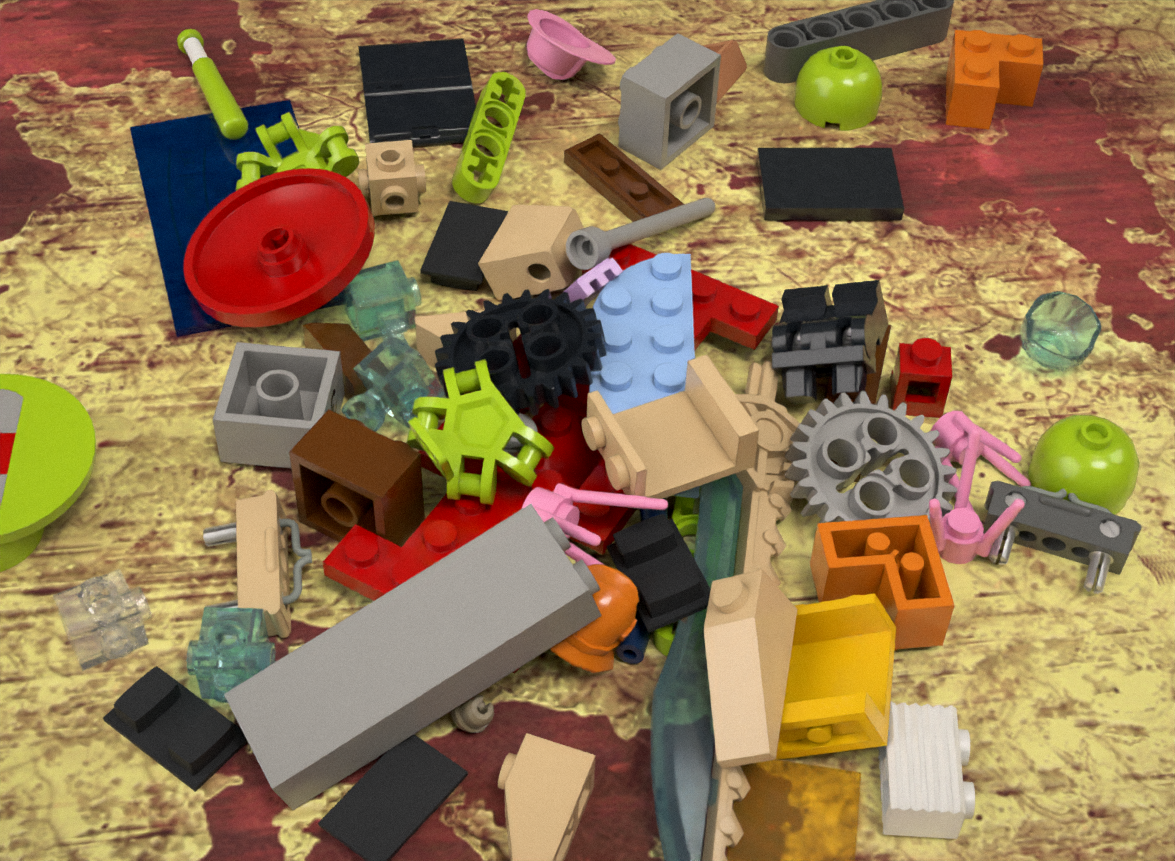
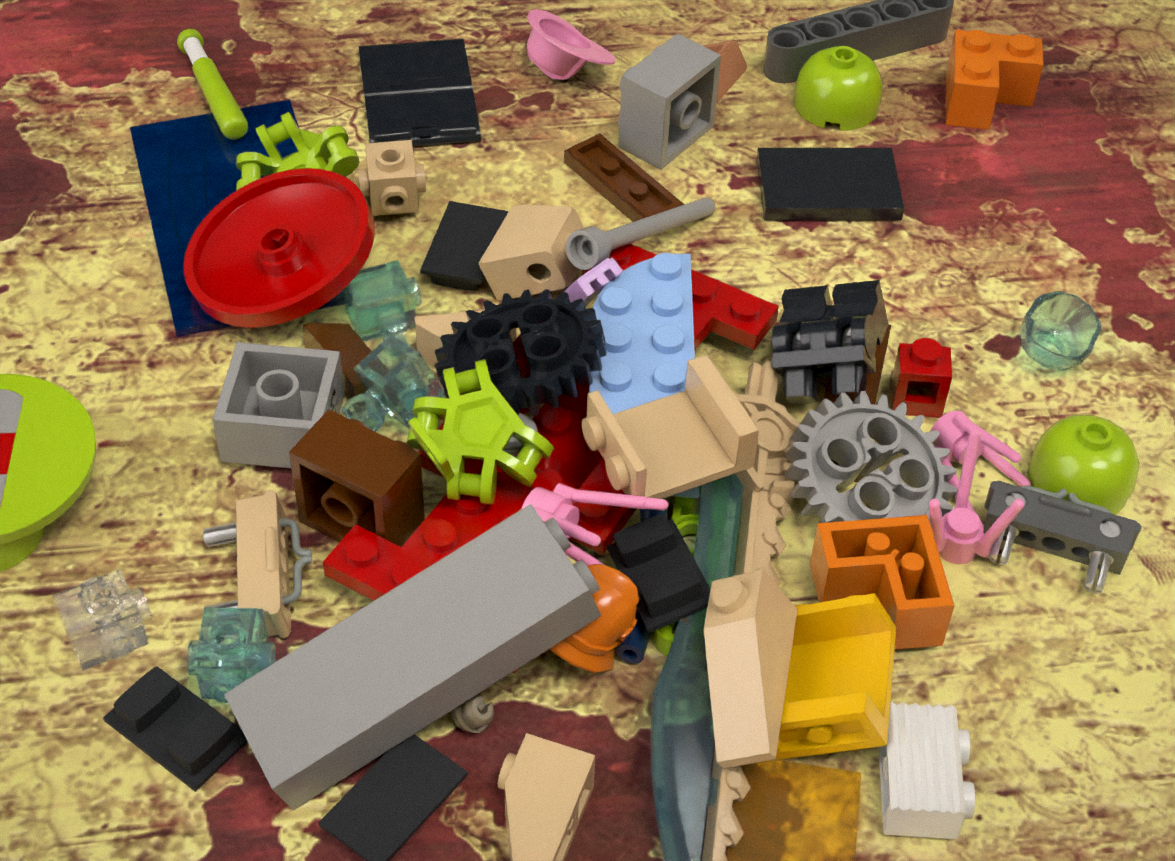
(490, 136): lime beam -> none

